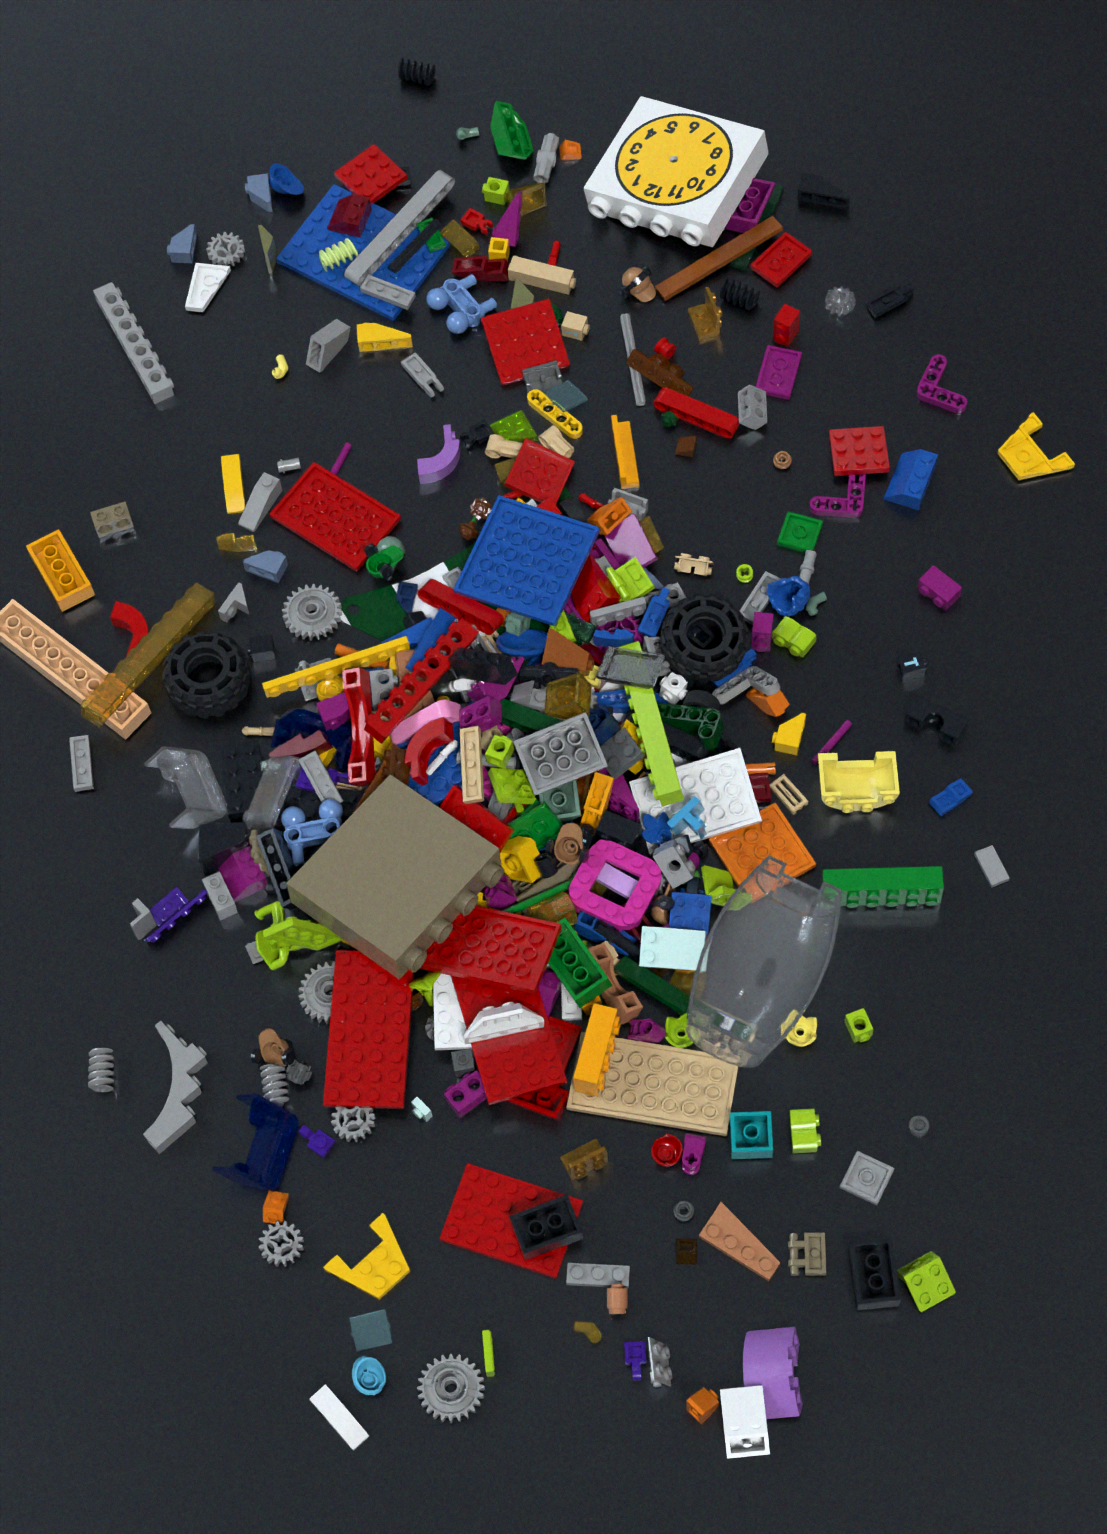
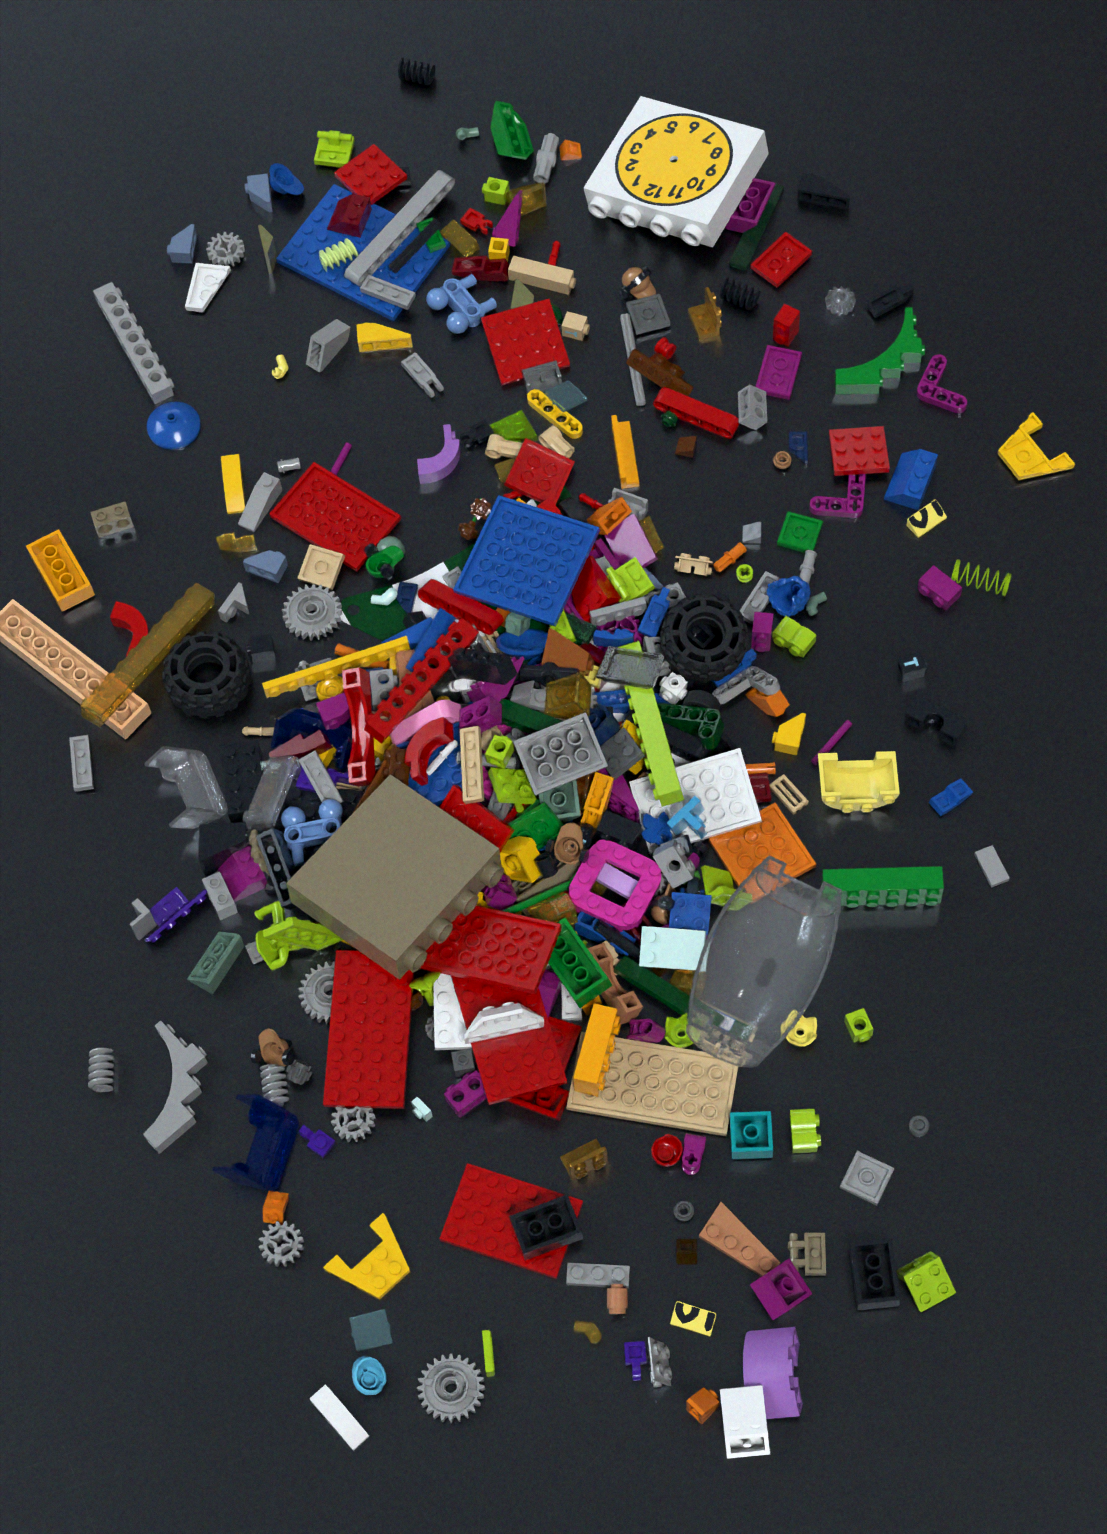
(175, 432): none -> blue dish
(216, 961): none -> sand green slope
(321, 566): none -> tan plate
(333, 148): none -> lime plate
(386, 598): none -> light aqua arm
(648, 314): none -> dark grey plate
(693, 1318): none -> slope
(718, 258): dark orange tile -> none
(729, 557): none -> orange axle
(752, 533): none -> flat silver slope
(781, 1289): none -> magenta slope
(798, 445): none -> dark blue tile
(869, 376): none -> green arch
(926, 519): none -> light yellow slope
(1006, 580): none -> lime piece

